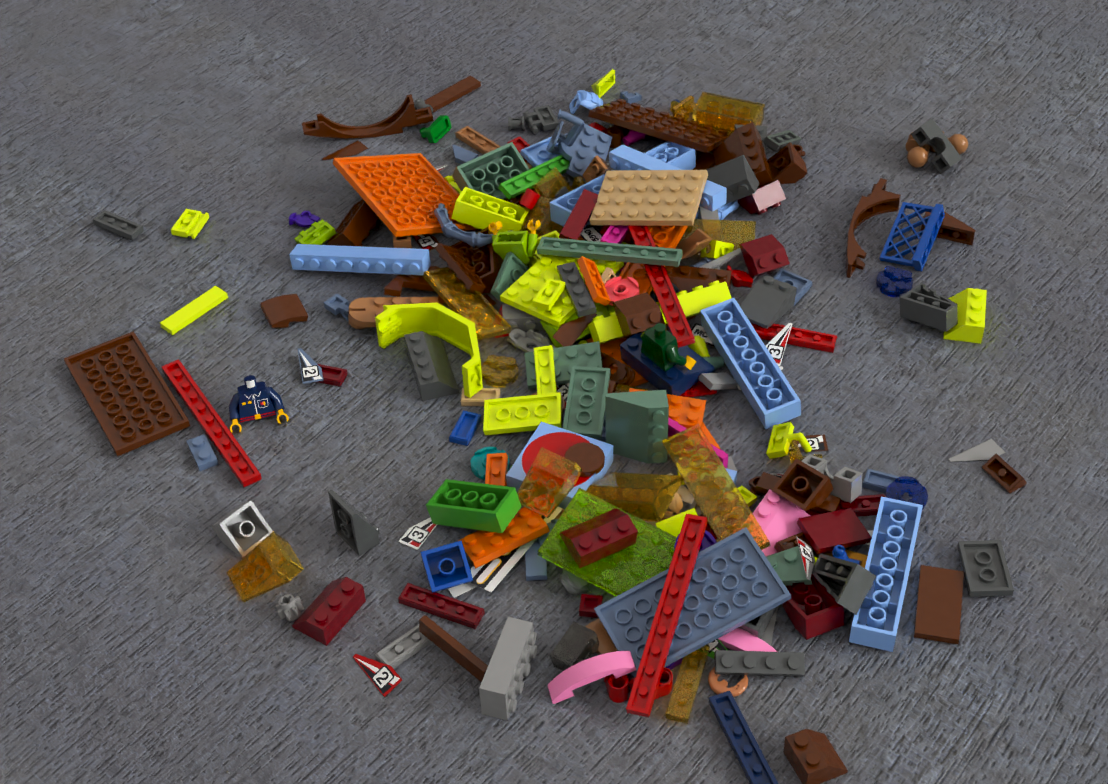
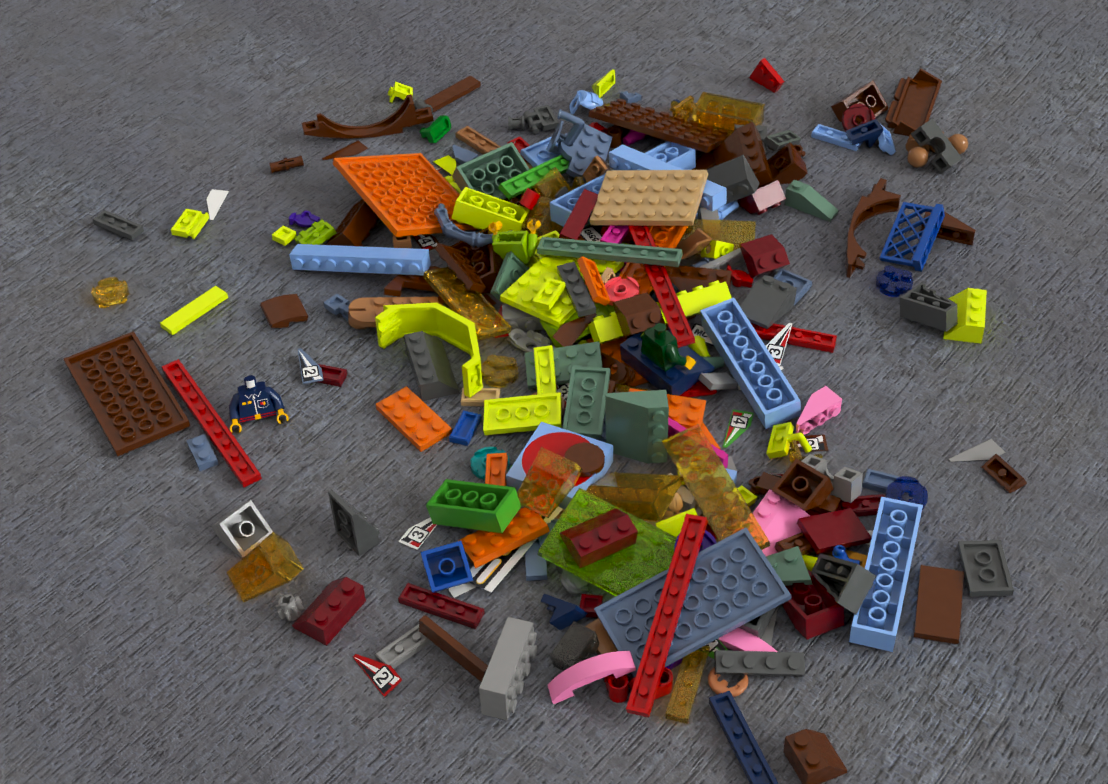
(105, 298): none -> clear yellow plate
(215, 201): none -> white sticker
(284, 235): none -> neon yellow plate
(286, 164): none -> reddish brown pin
(399, 90): none -> neon yellow bracket
(413, 418): none -> orange plate
(447, 164): none -> neon yellow sticker
(563, 612): none -> dark blue slope
(739, 423): none -> sticker
(767, 76): none -> red wing
(806, 199): none -> sand green slope
(807, 557): sticker -> none
(819, 408): none -> bright pink slope
(833, 136): none -> light blue tile
(859, 110): none -> dark red plate
(866, 94): none -> reddish brown slope
(866, 132): none -> dark blue slope
(885, 142): none -> light blue plate
(914, 102): none -> reddish brown slope

